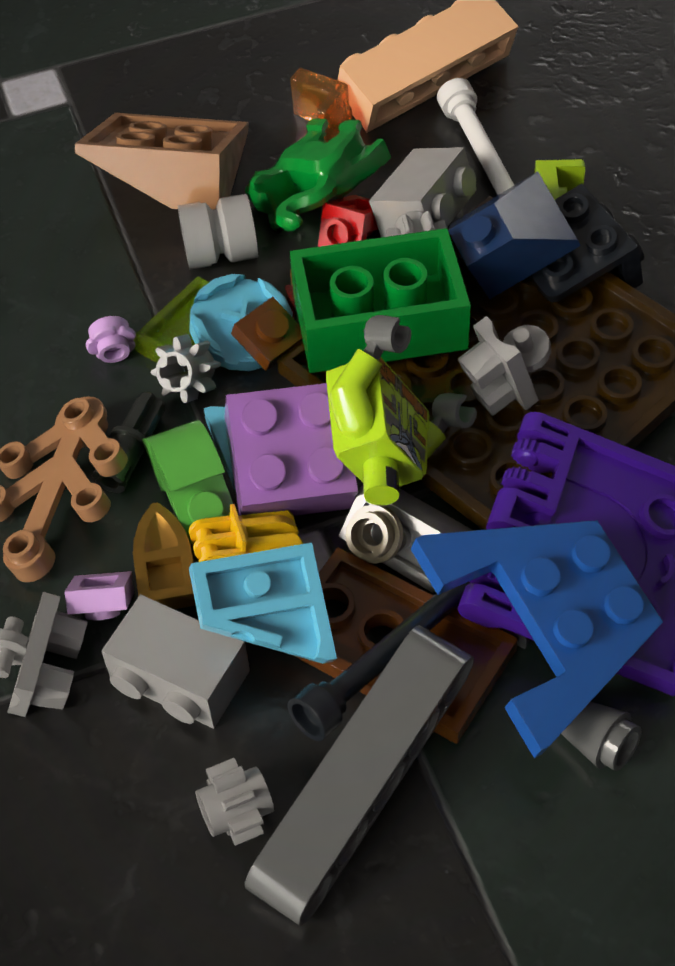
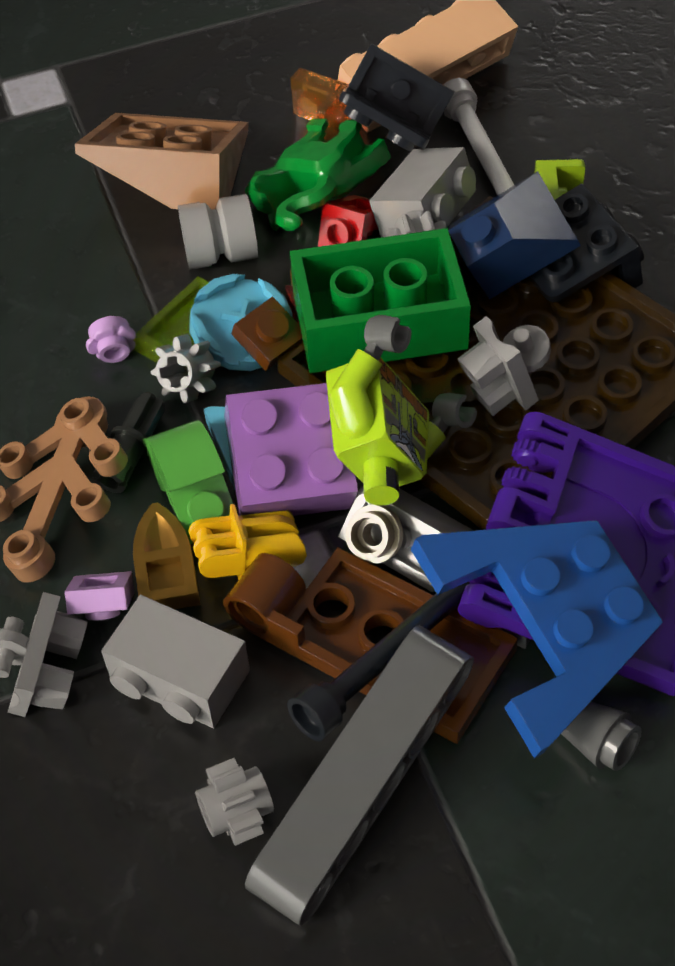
(266, 601): medium azure wing -> none
(396, 98): none -> black bracket

